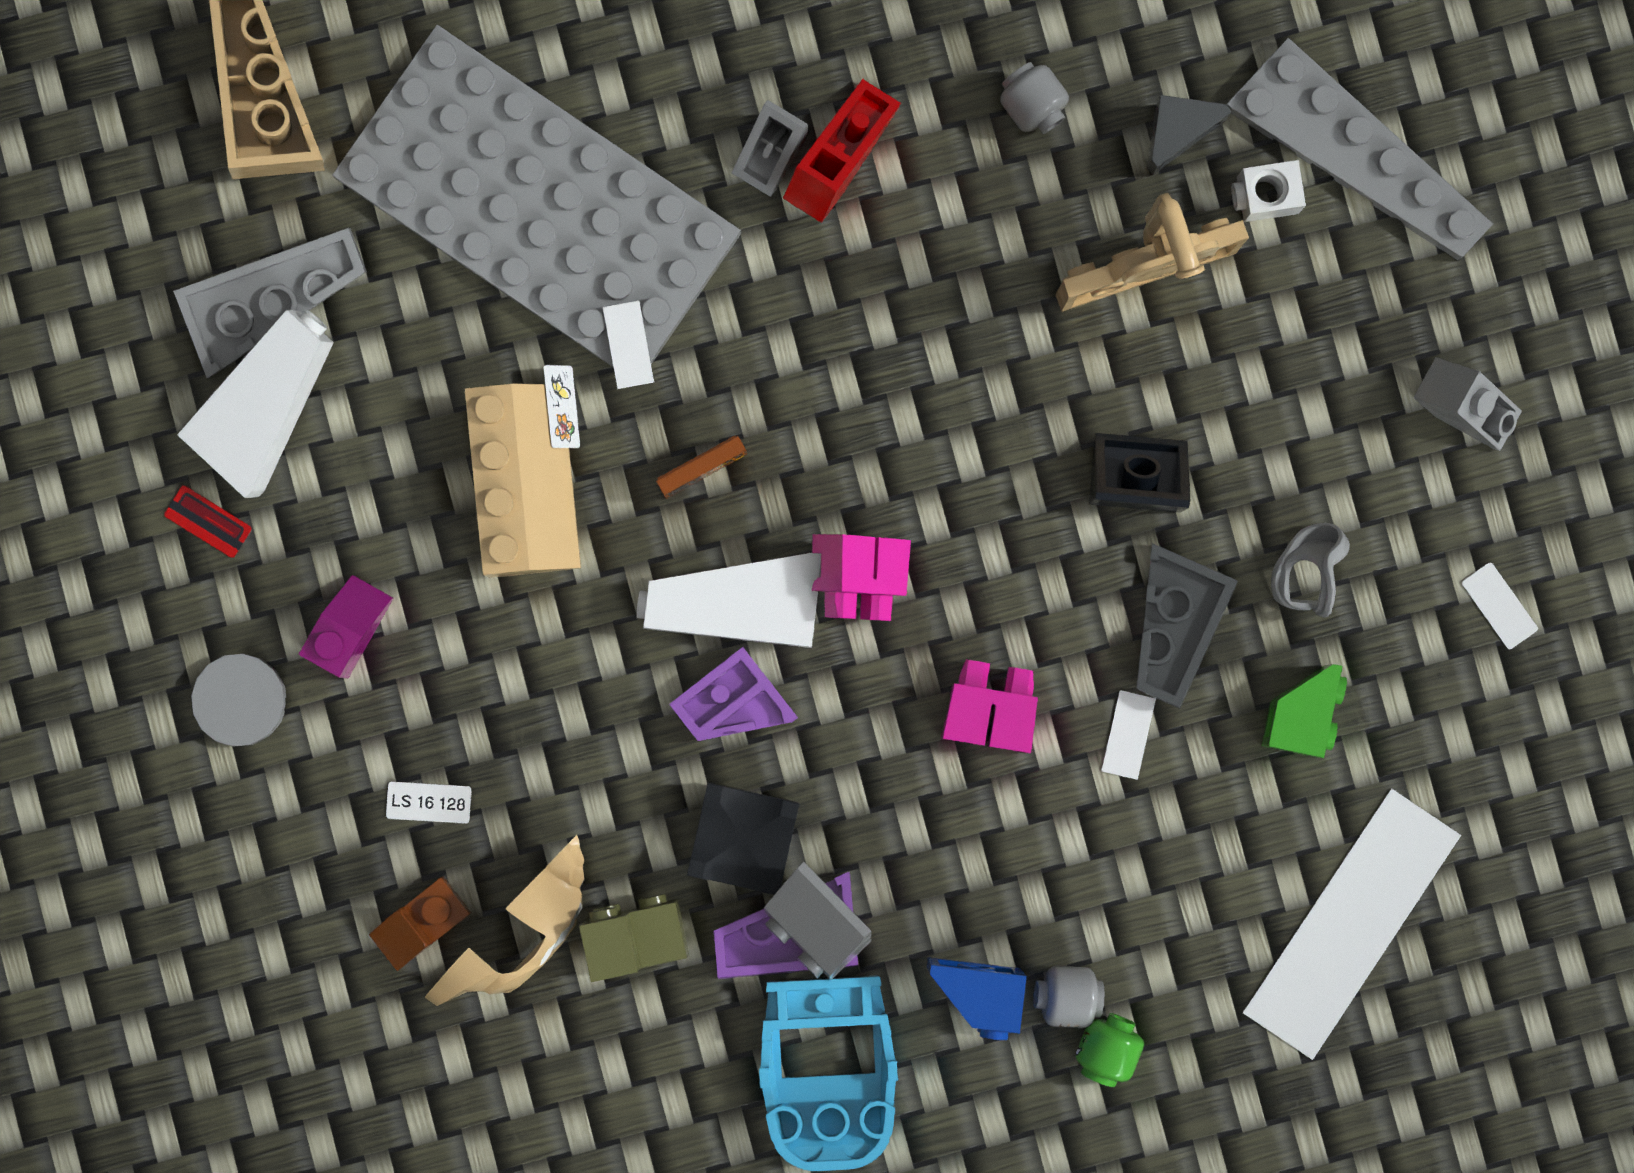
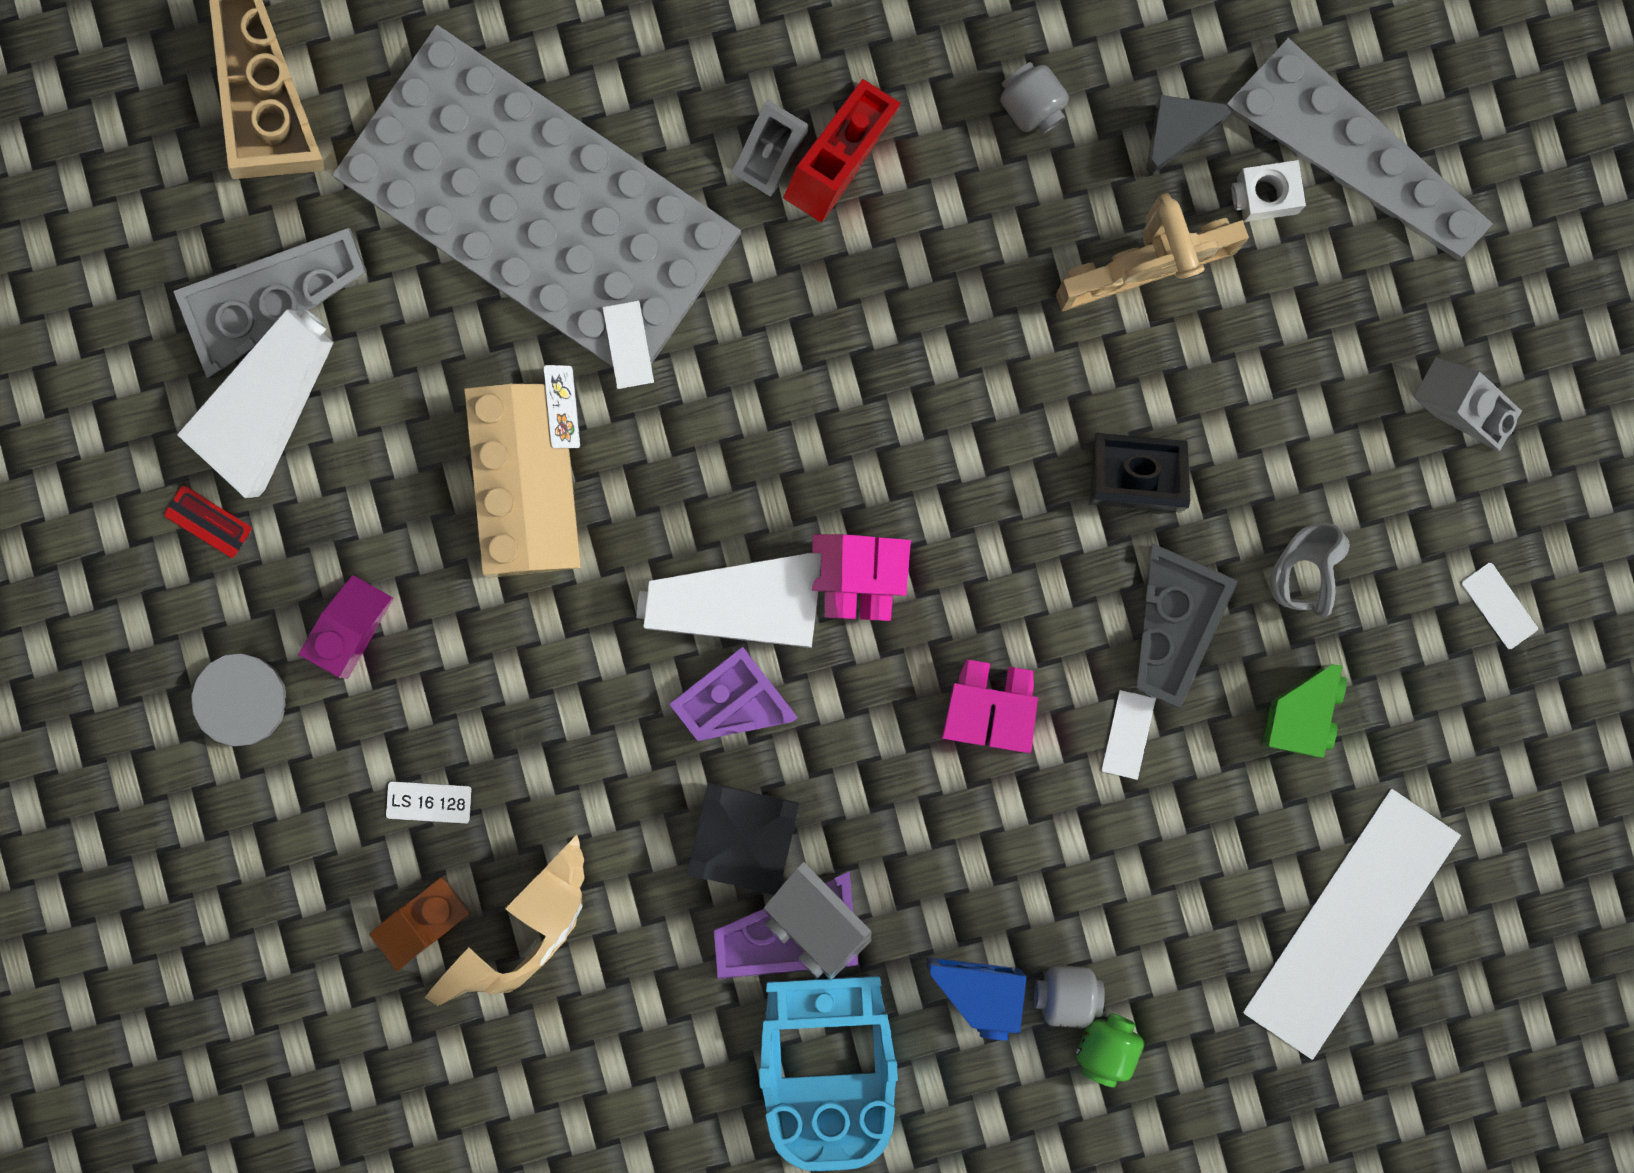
(633, 939): olive brick -> none
(701, 466): dark orange tile -> none

